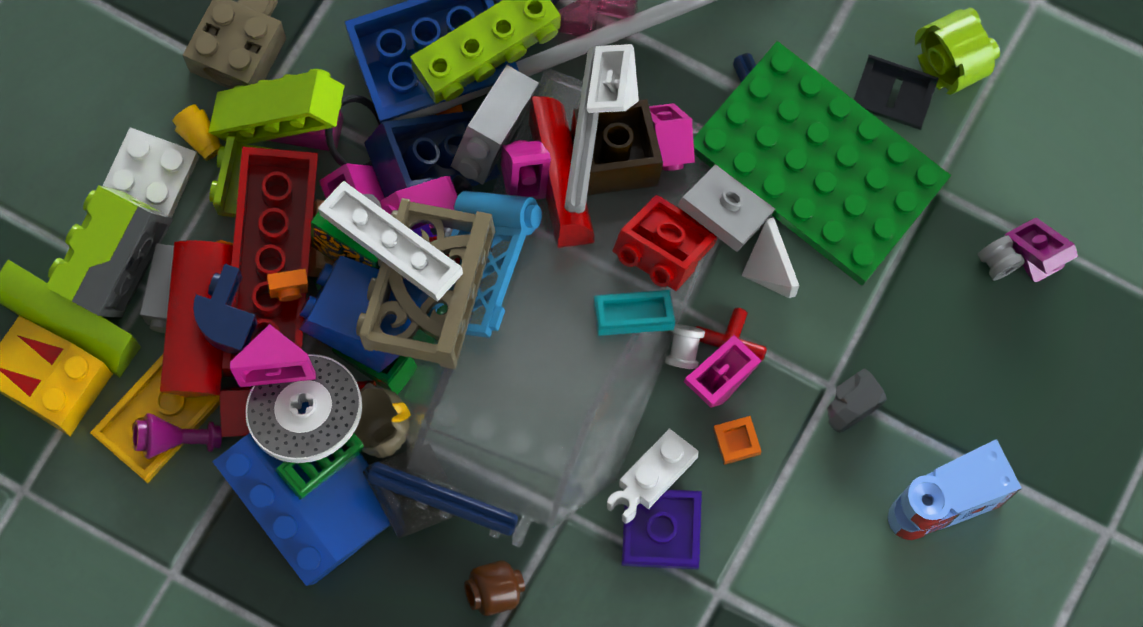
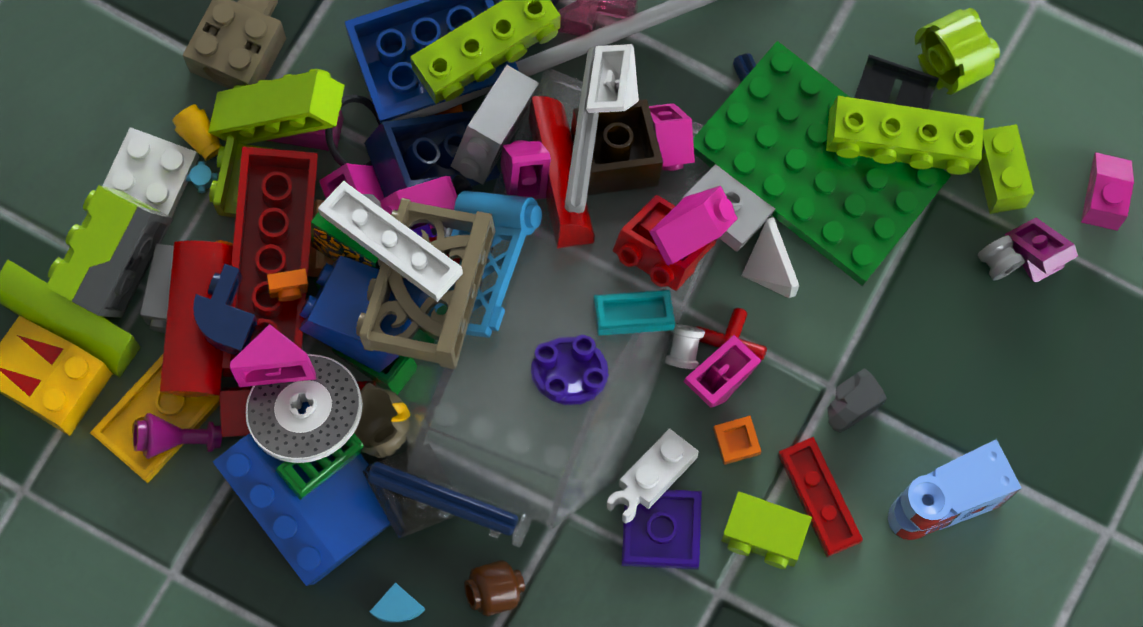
(201, 177): none -> medium azure piece
(396, 606): none -> medium azure tile
(569, 370): none -> dark purple dish
(693, 224): none -> dark pink slope
(766, 530): none -> lime brick
(820, 497): none -> red tile
(905, 135): none -> lime brick
(1004, 170): none -> lime brick
(1108, 192): none -> dark pink slope

